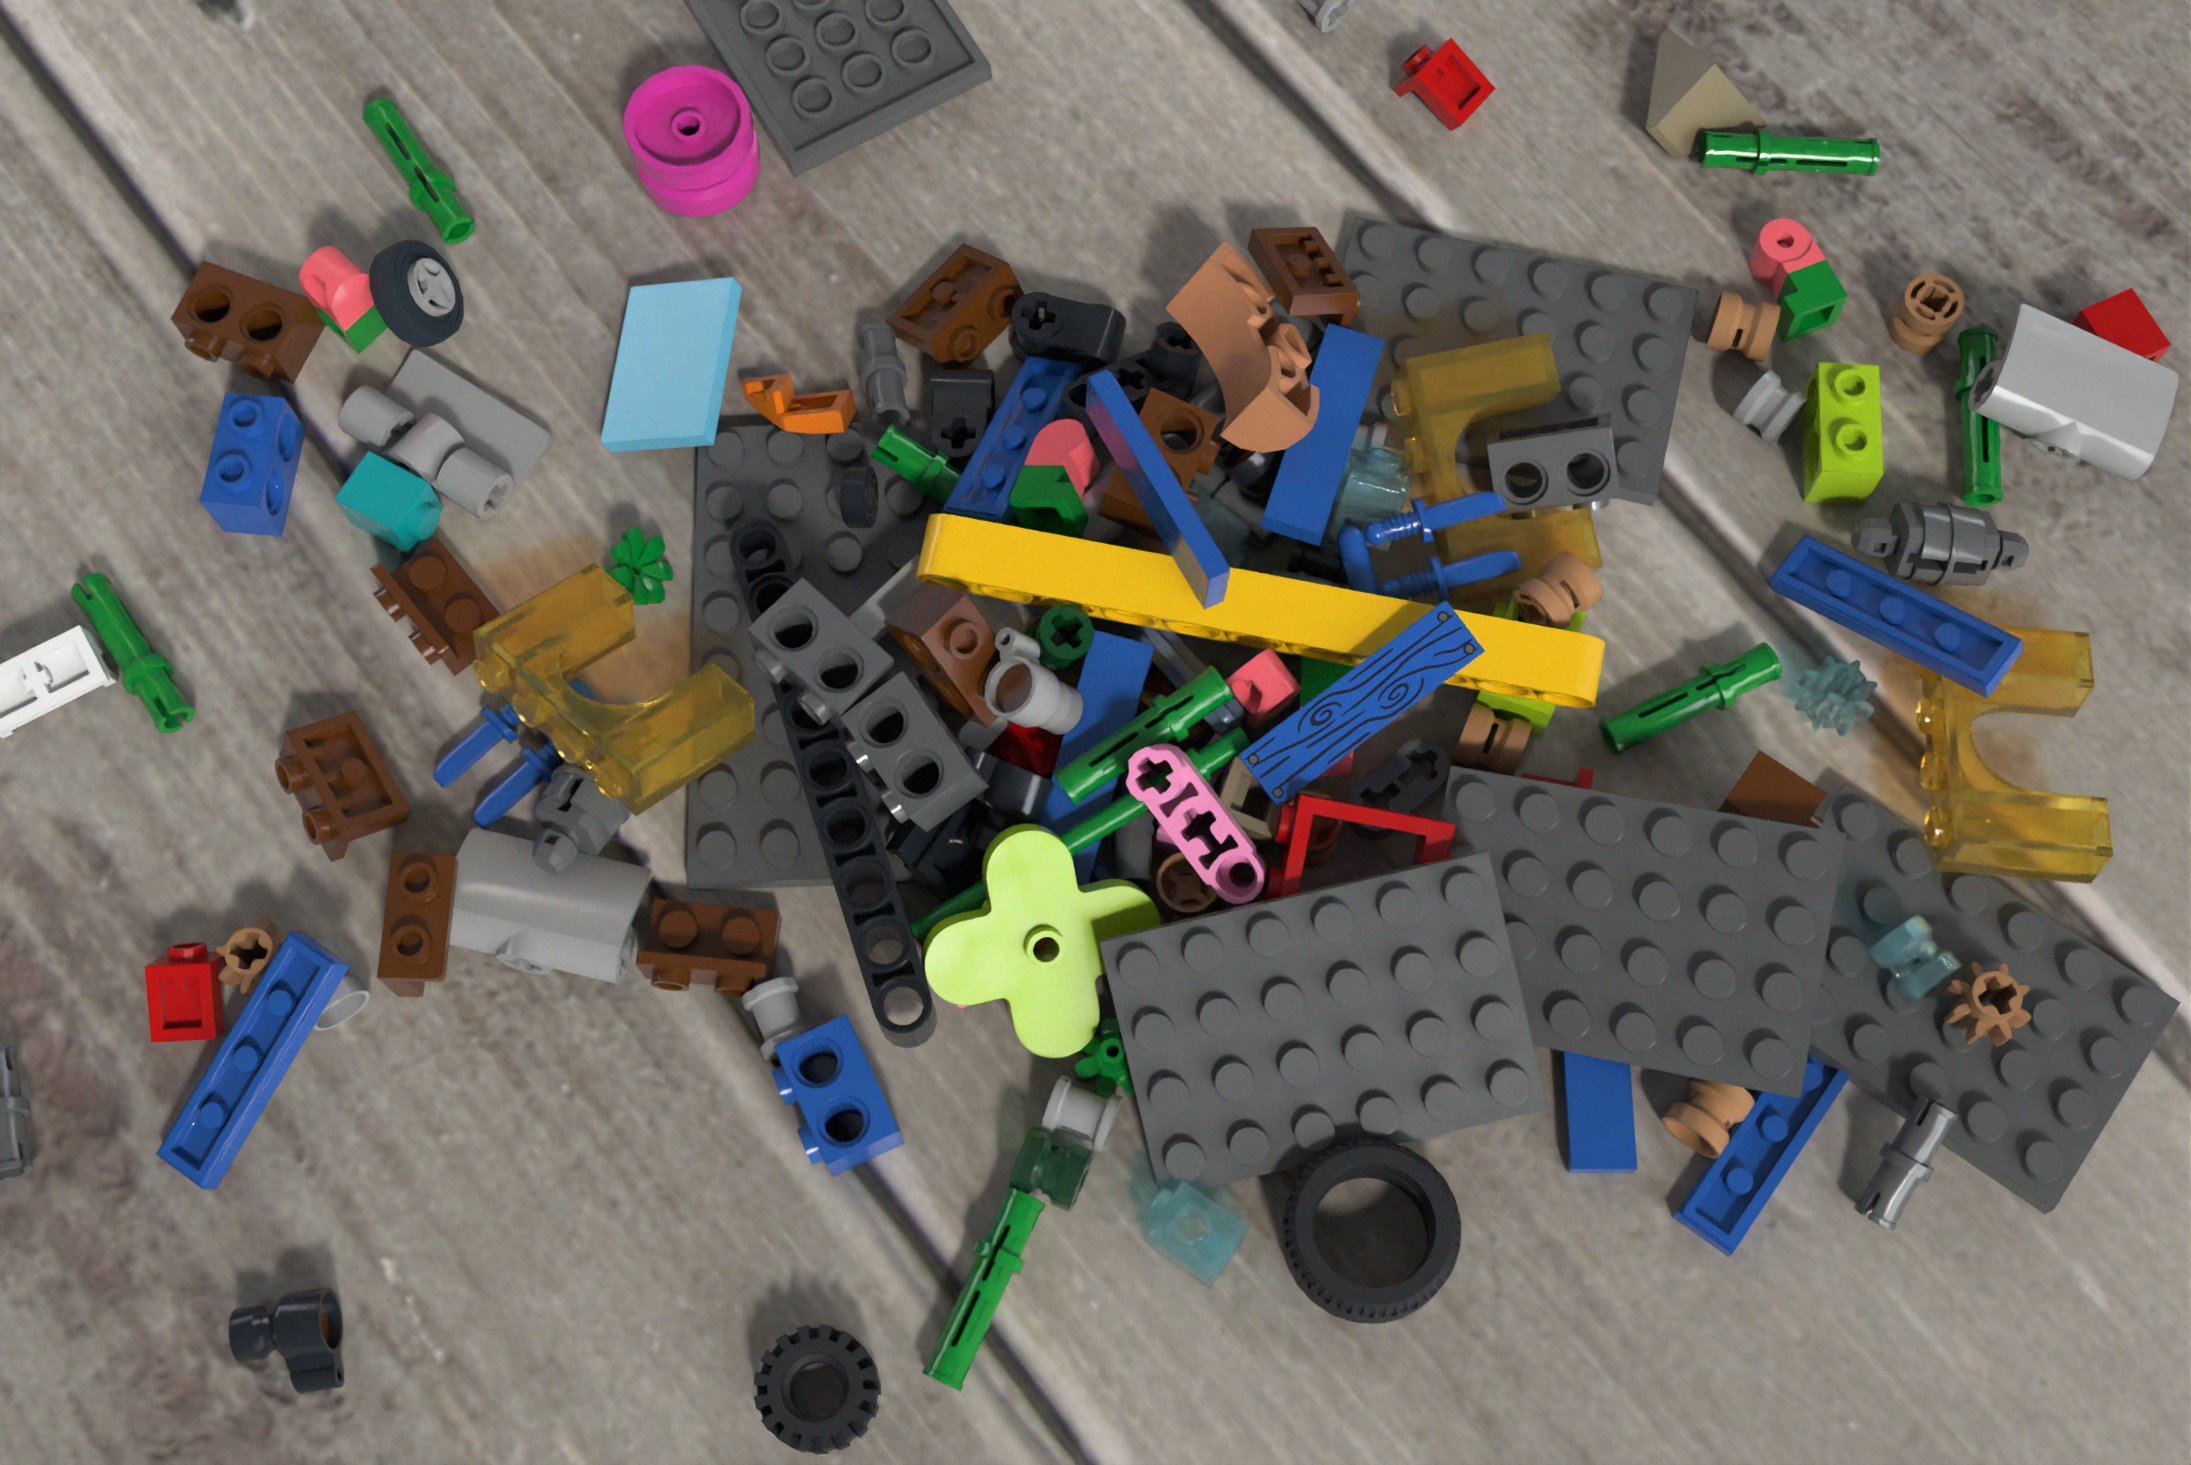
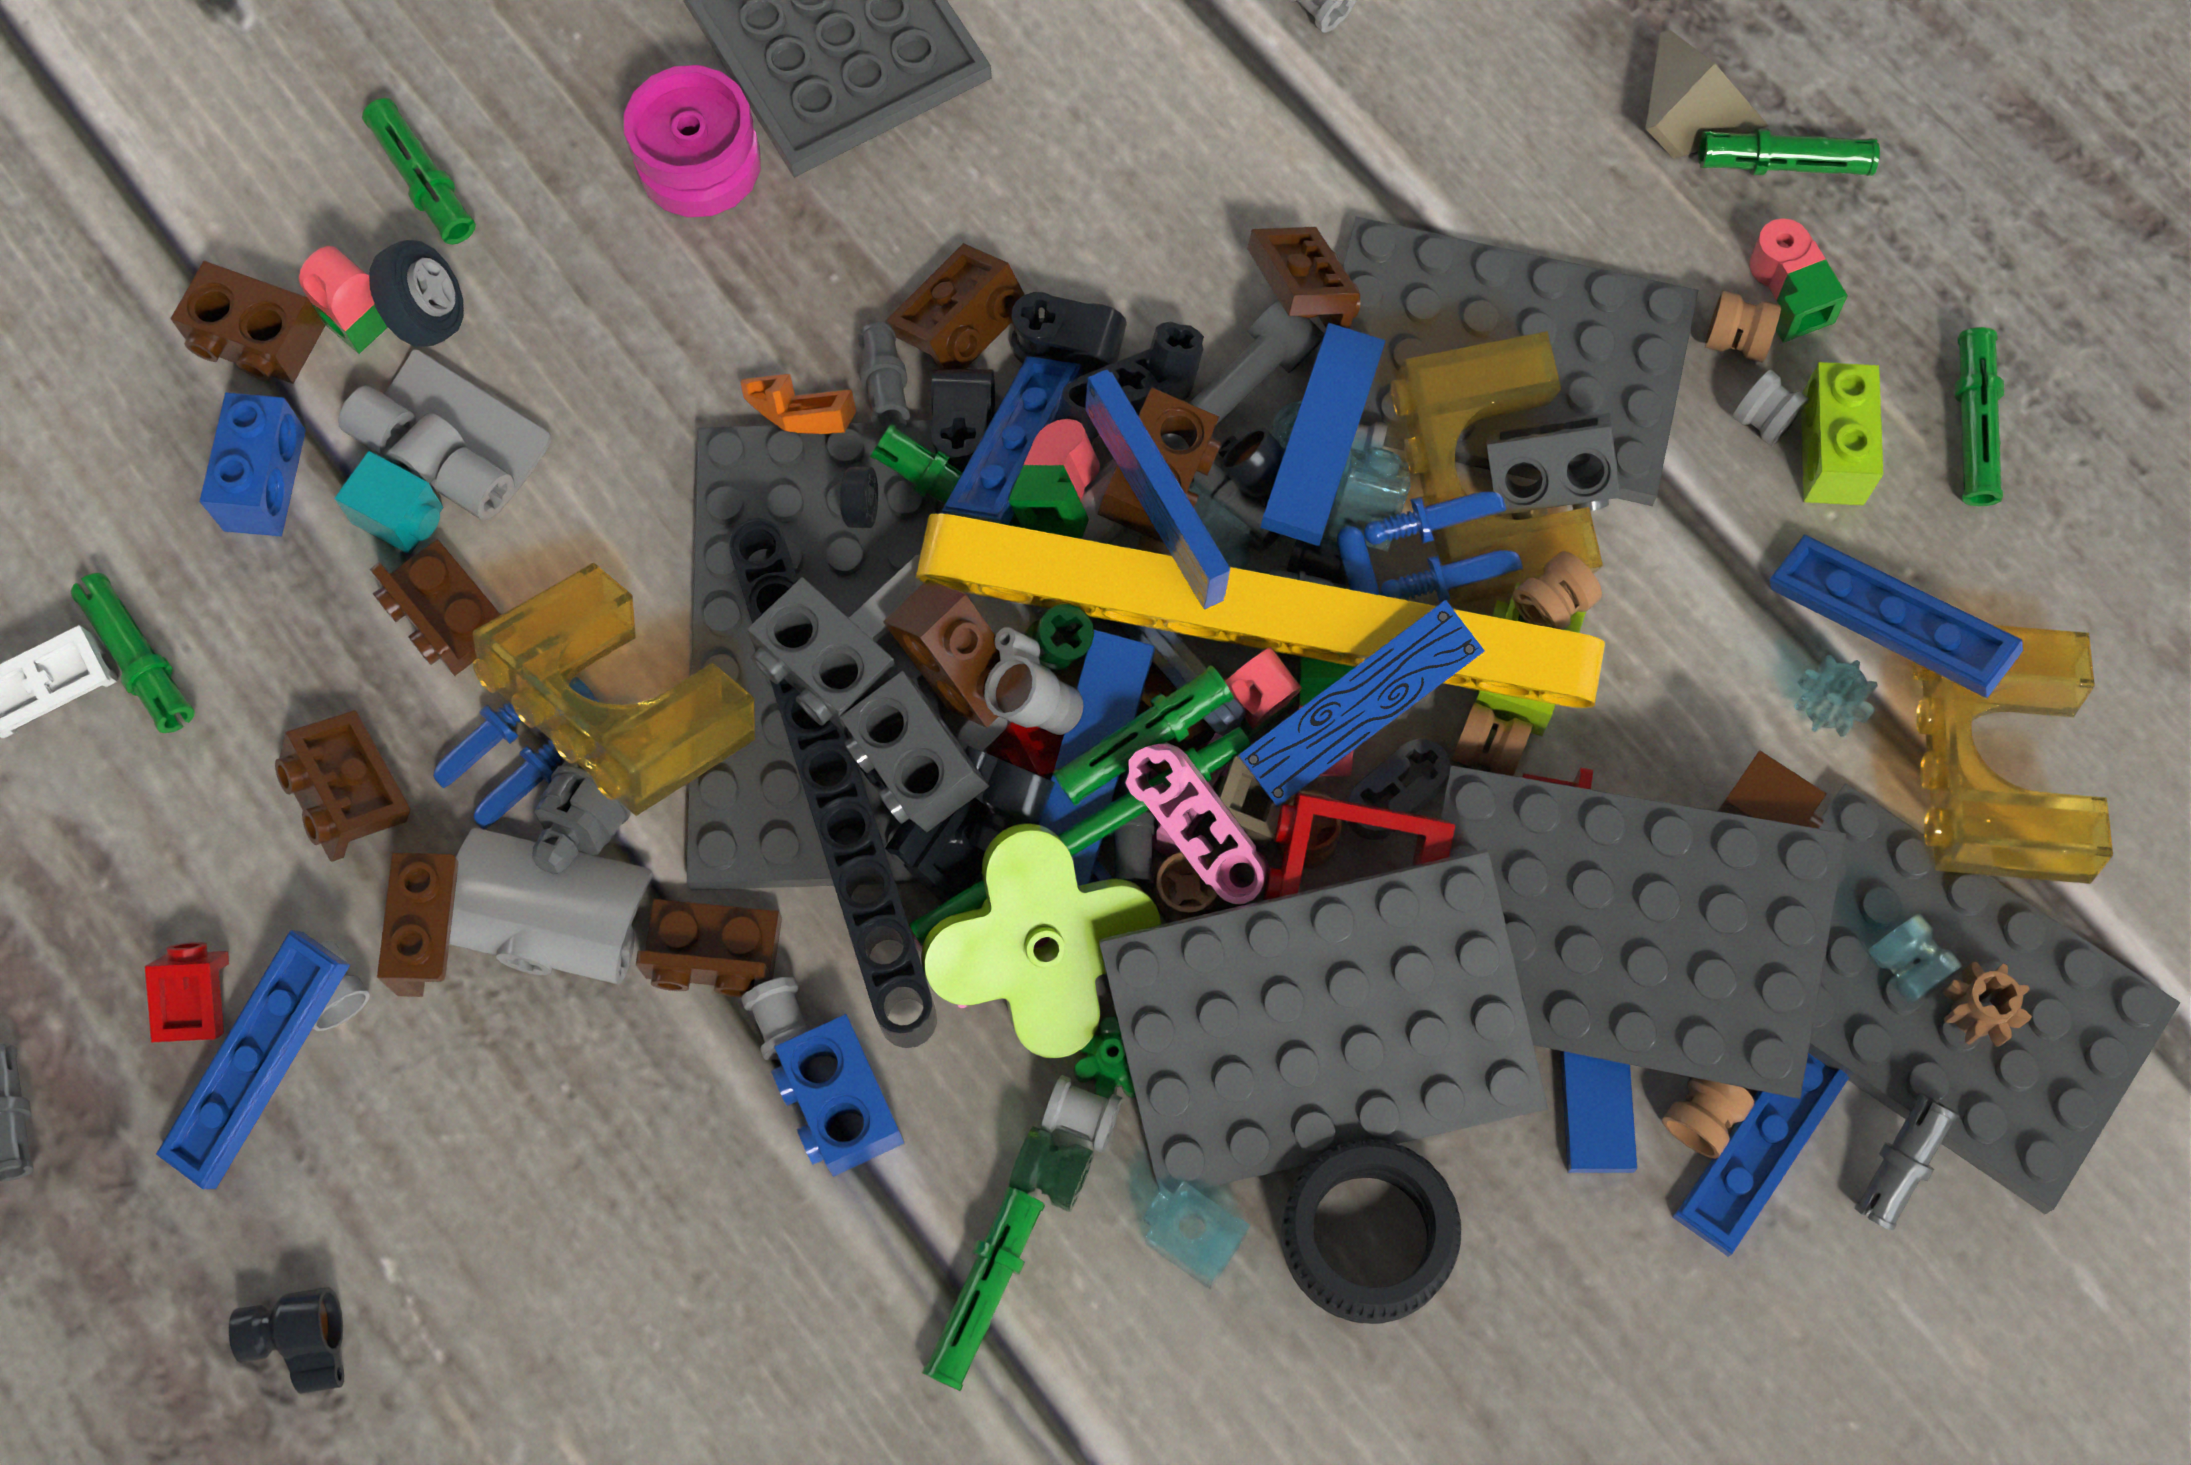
(243, 948): medium nougat gear -> none
(638, 566): green plant -> none
(671, 365): medium azure tile -> none
(776, 1383): black tyre -> none
(1250, 352): nougat brick -> none
(1445, 82): red bracket -> none
(1713, 687): green pin -> none
(1925, 313): medium nougat wheel -> none
(1939, 544): dark grey piece -> none
(2077, 394): light grey panel -> none
(2125, 323): red panel -> none

